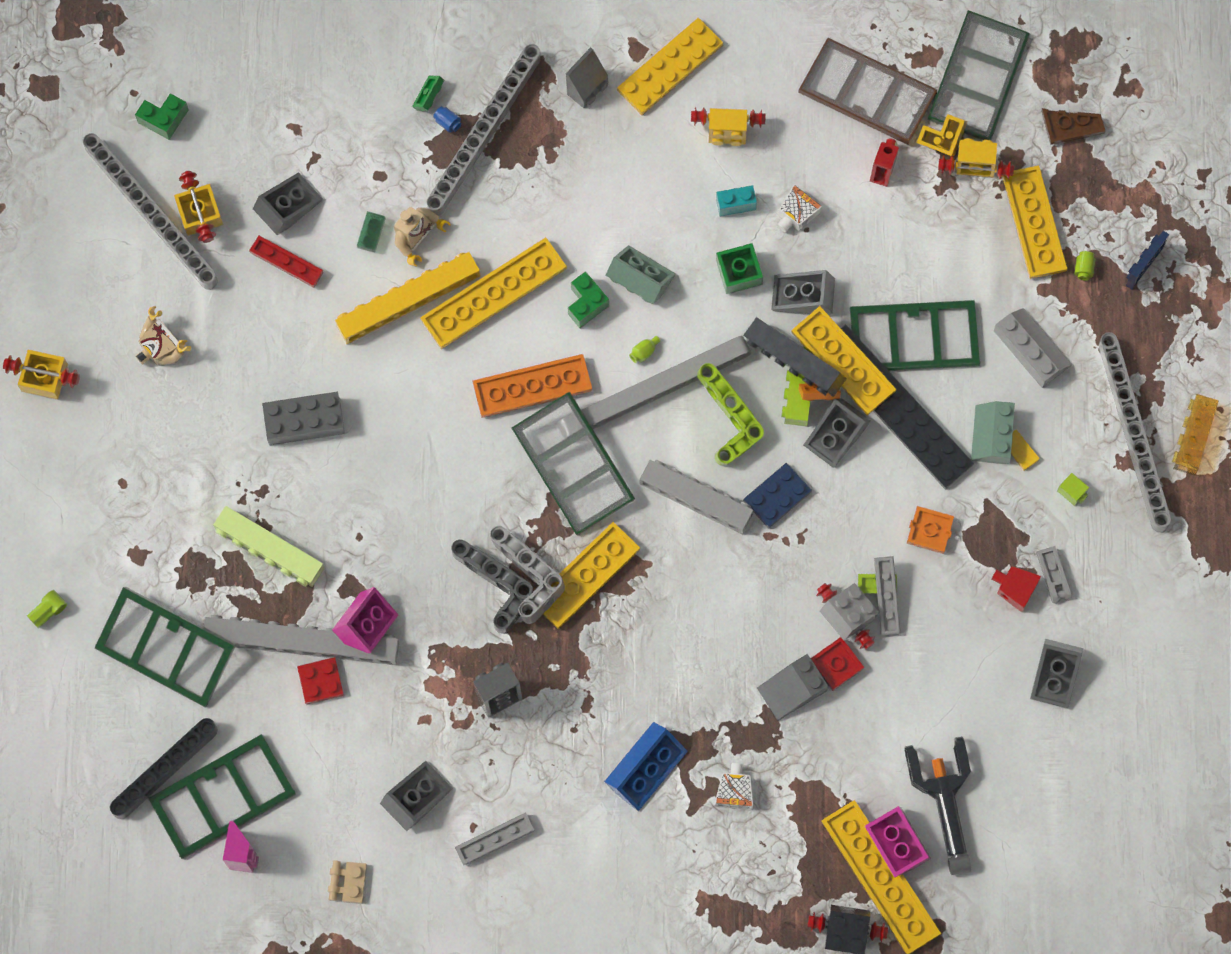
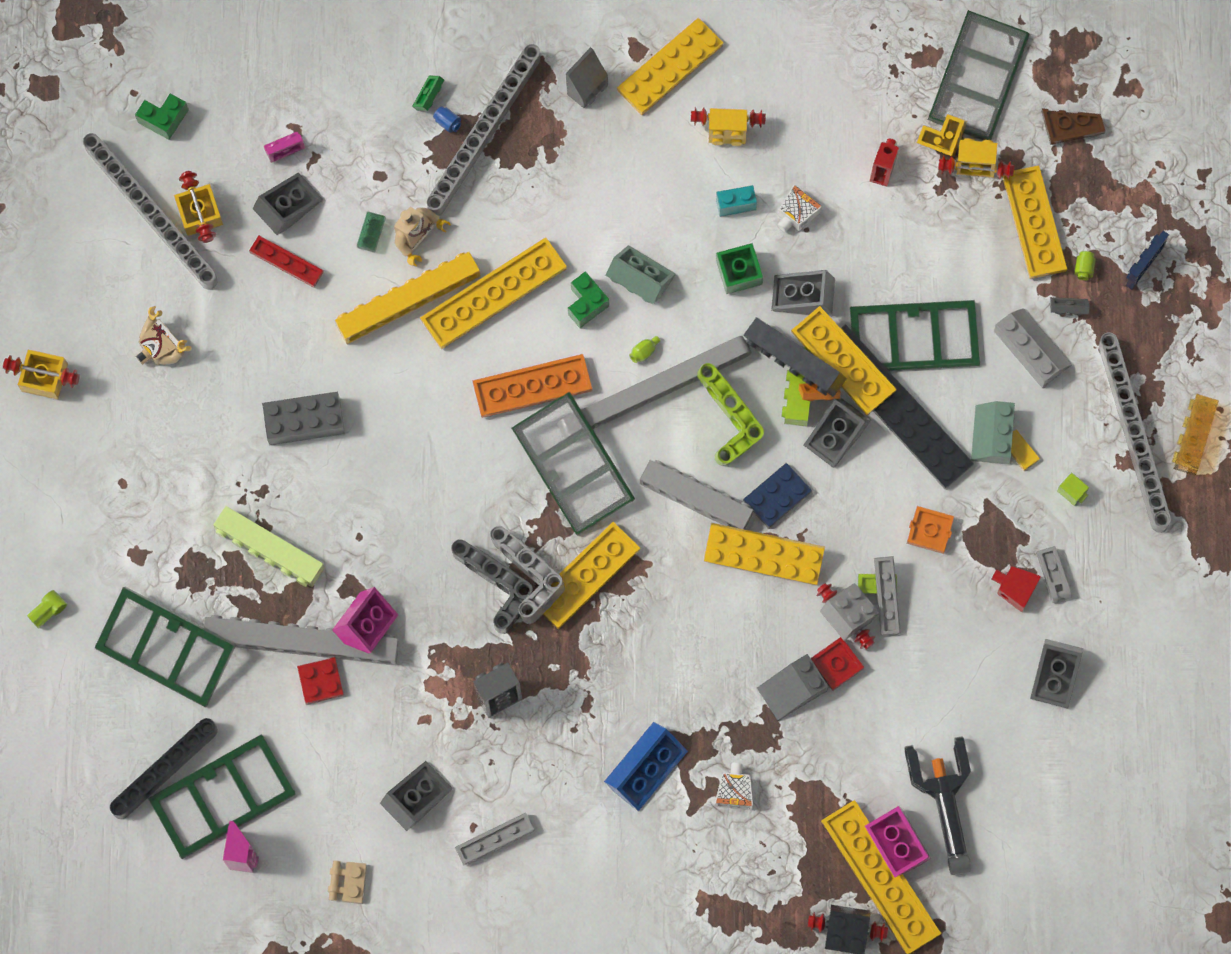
(284, 146): none -> dark pink bracket
(764, 553): none -> yellow plate
(867, 91): clear door -> none
(1069, 305): none -> dark grey plate

